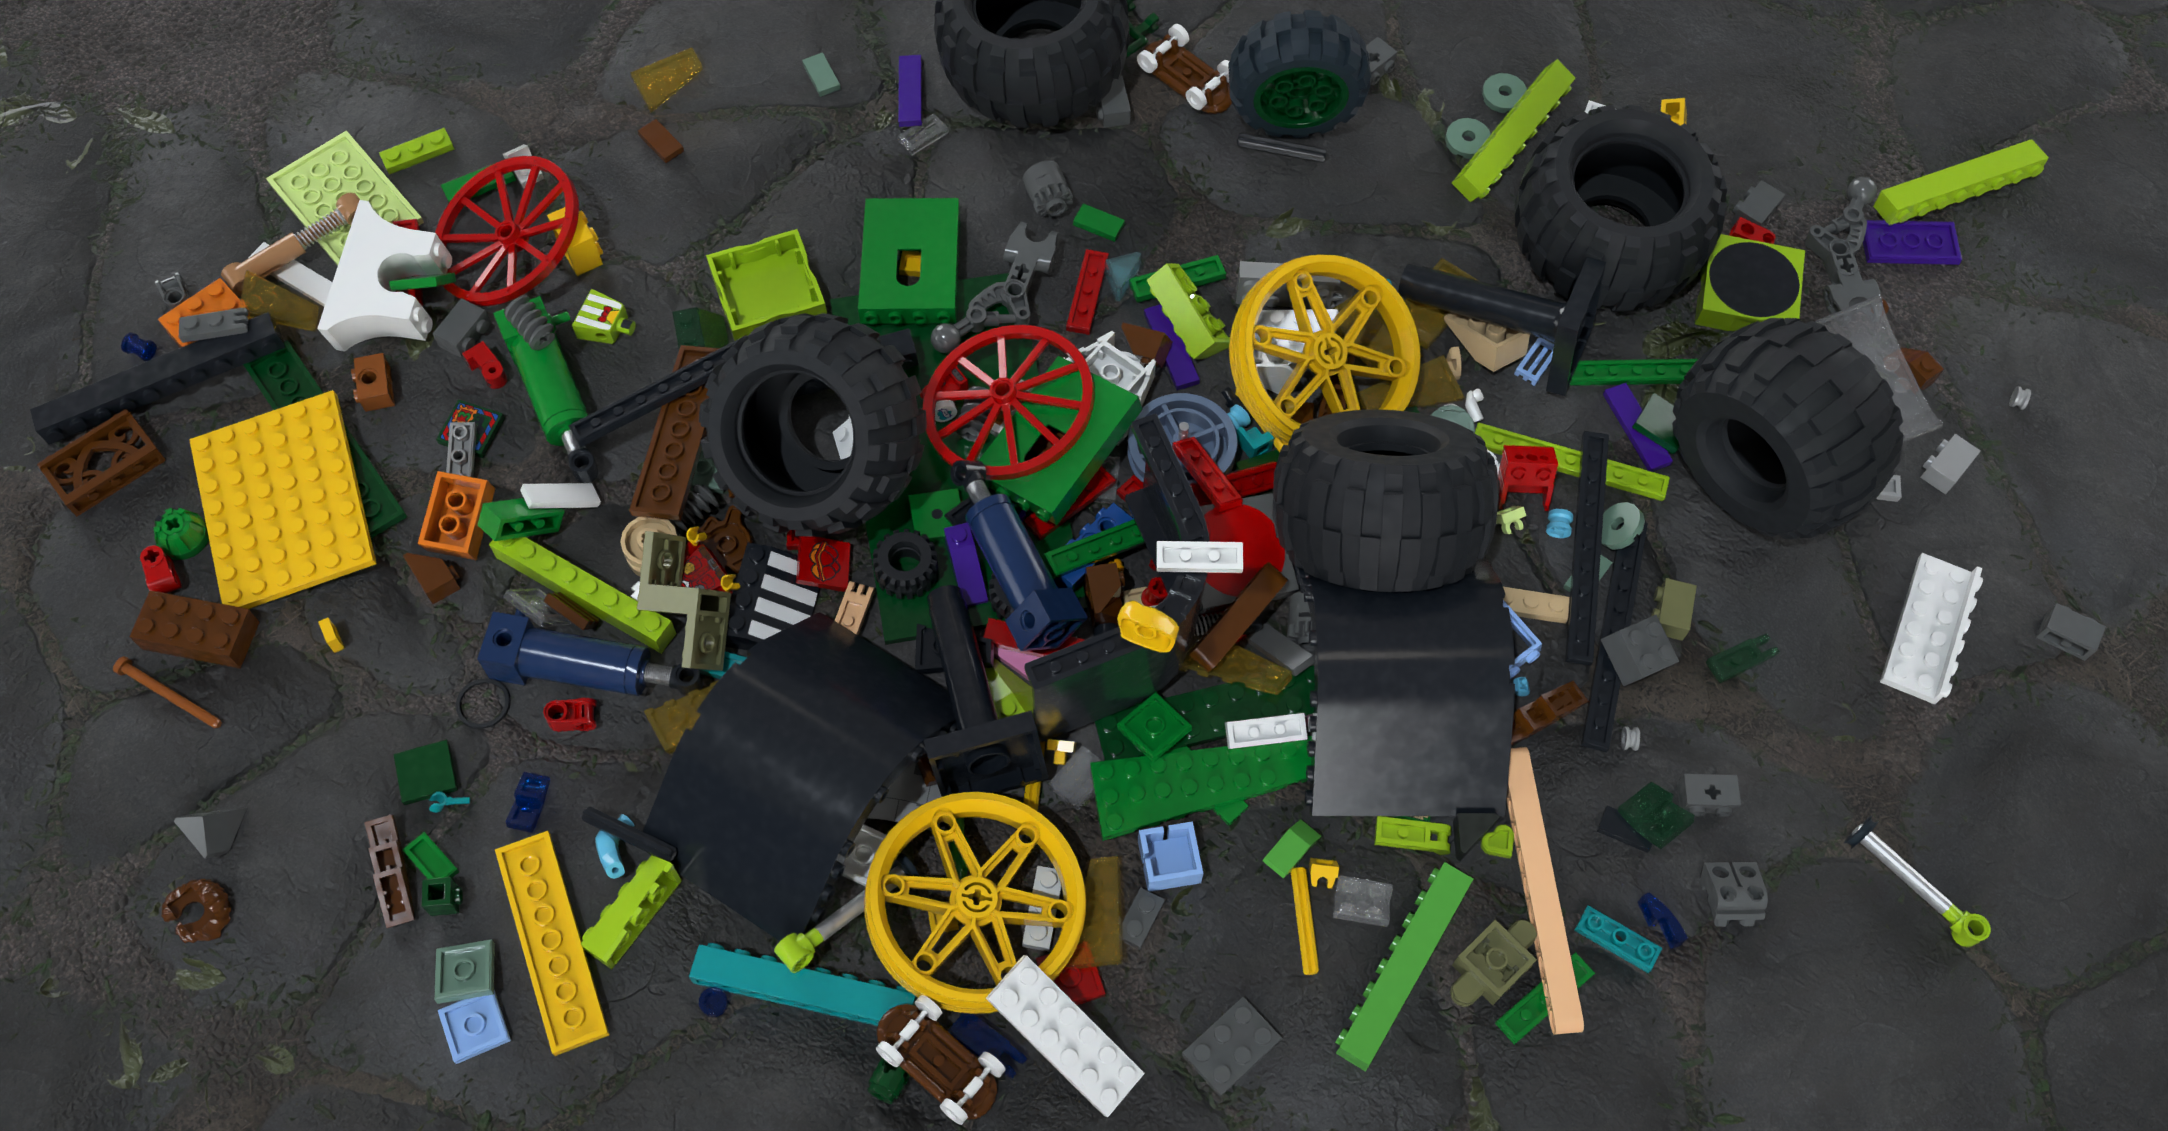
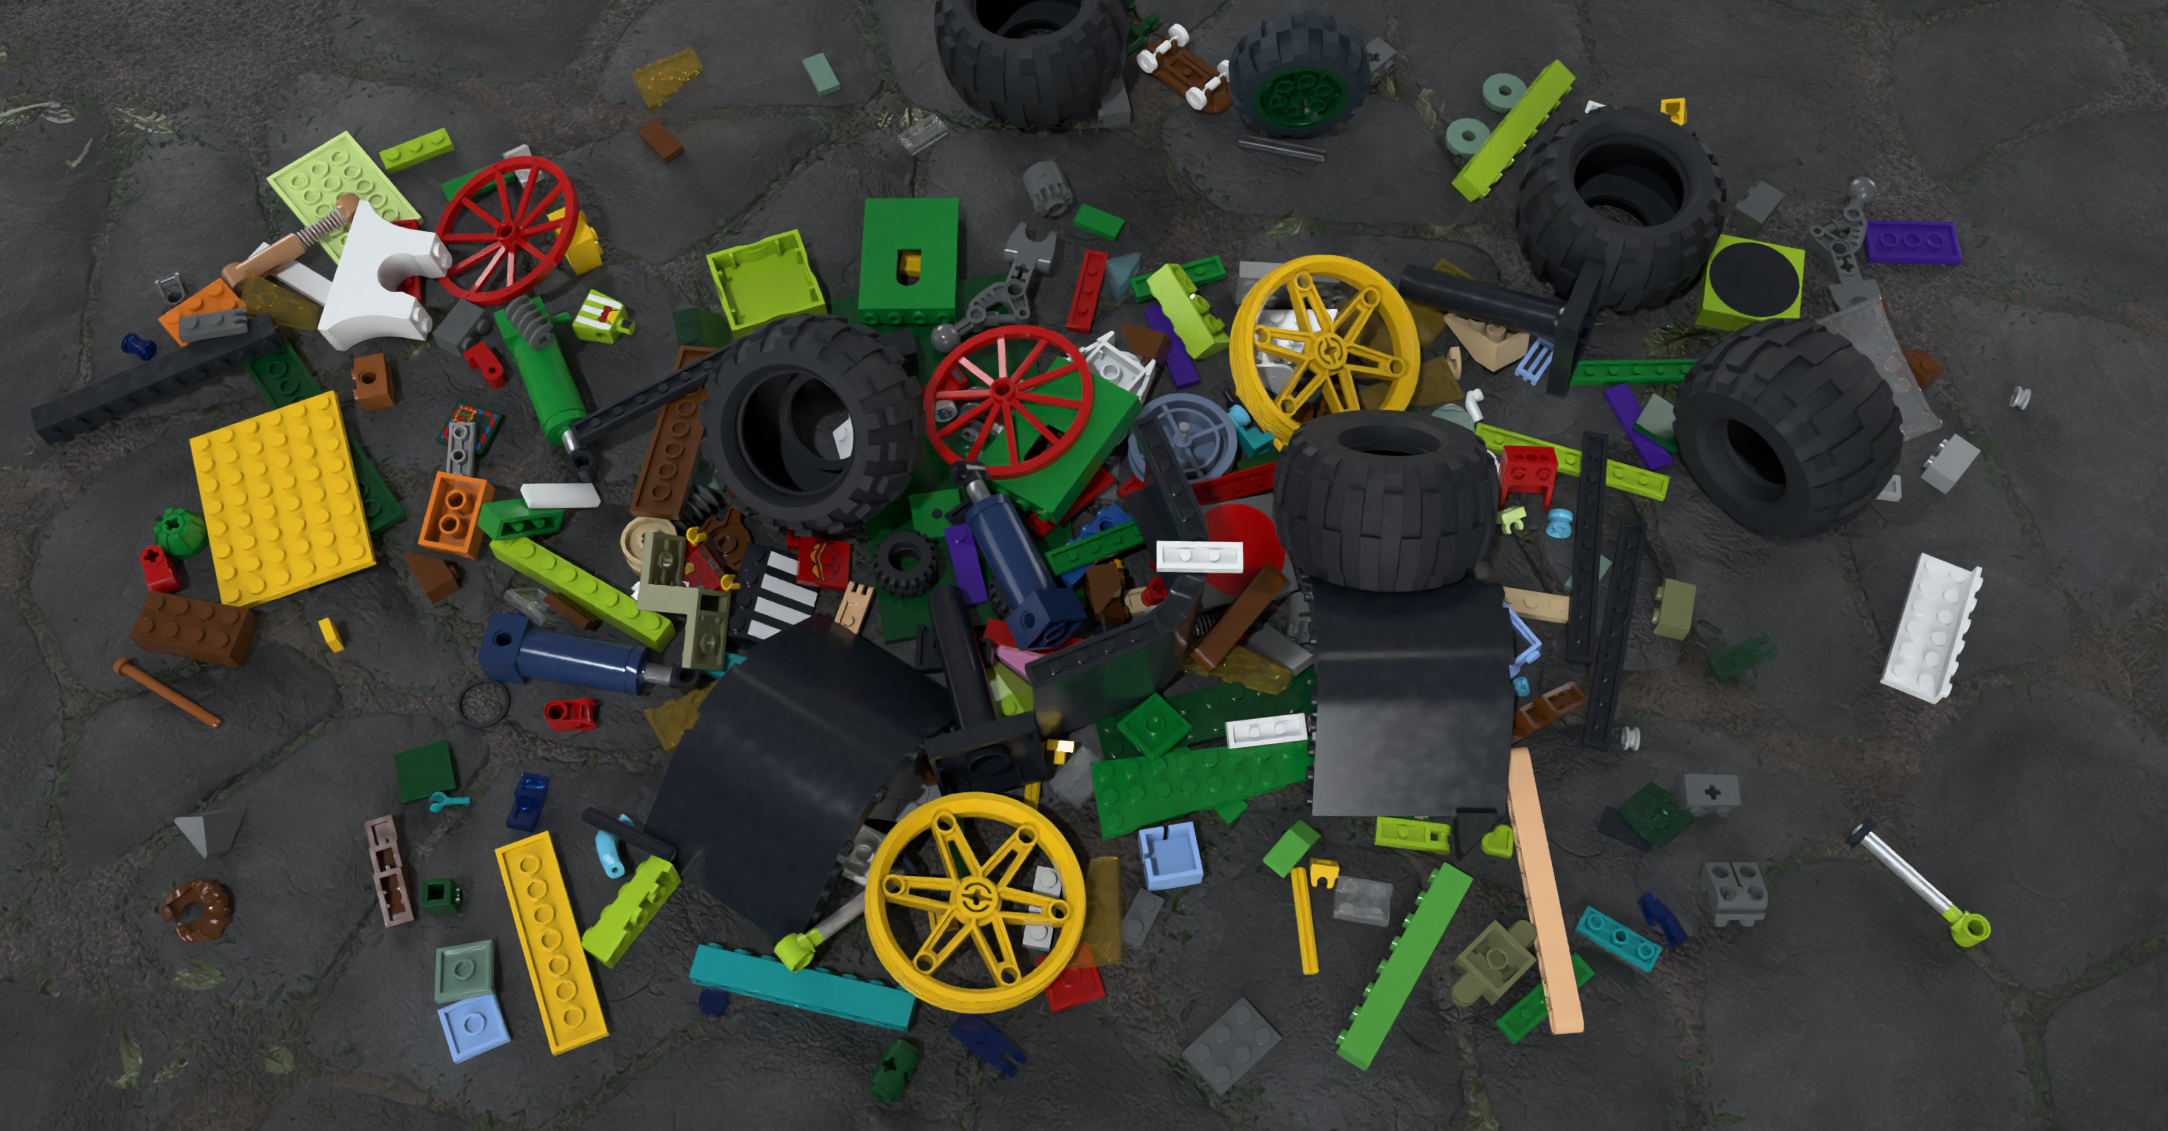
(78, 453): reddish brown fence -> none
(422, 281): green tile -> none
(429, 858): green tile -> none
(910, 91): dark purple tile -> none
(937, 1060): reddish brown piece -> none
(1065, 1035): white plate -> none
(1147, 627): yellow piece -> none
(1207, 474): red tile -> none
(1633, 525): sand green tile -> none
(1639, 650): dark grey brick -> none
(1748, 230): red leg -> none
(1960, 182): lime brick -> none
(2071, 631): dark grey brick -> none

